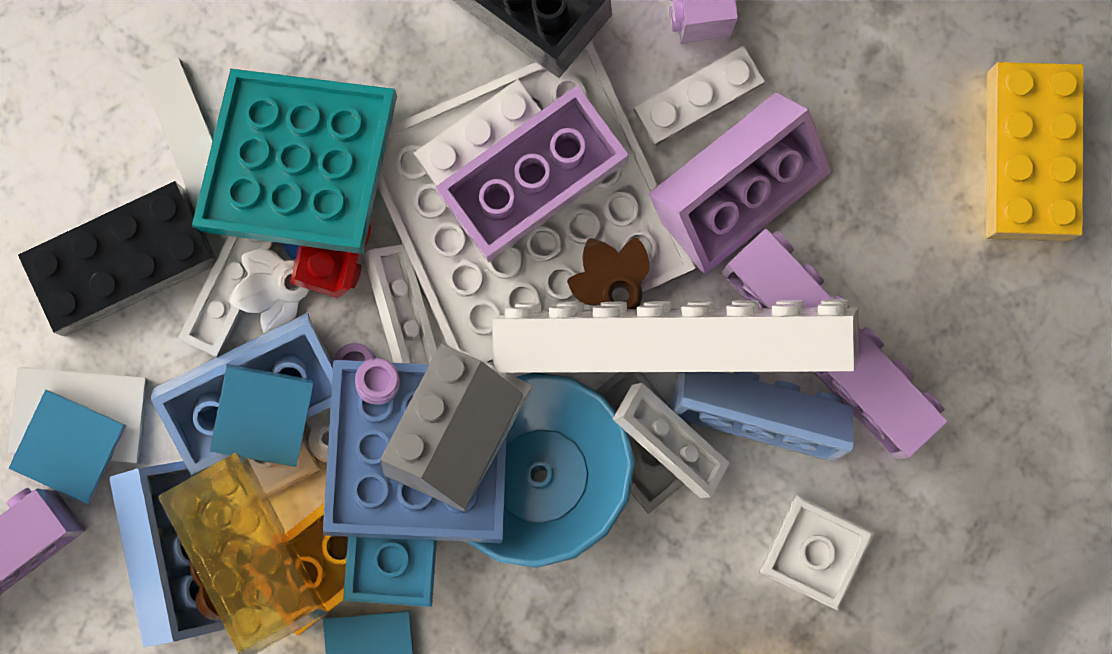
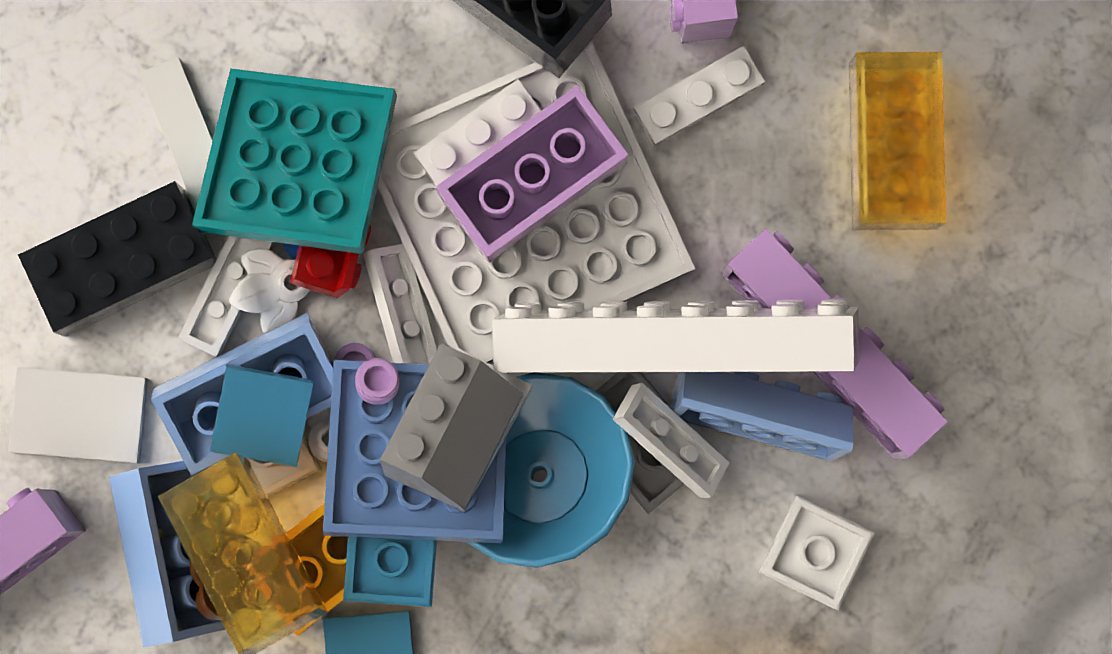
(67, 446): dark azure tile -> none
(610, 270): reddish brown plate -> none
(742, 181): lavender slope -> none
(897, 141): none -> clear yellow brick
(1034, 151): yellow brick -> none

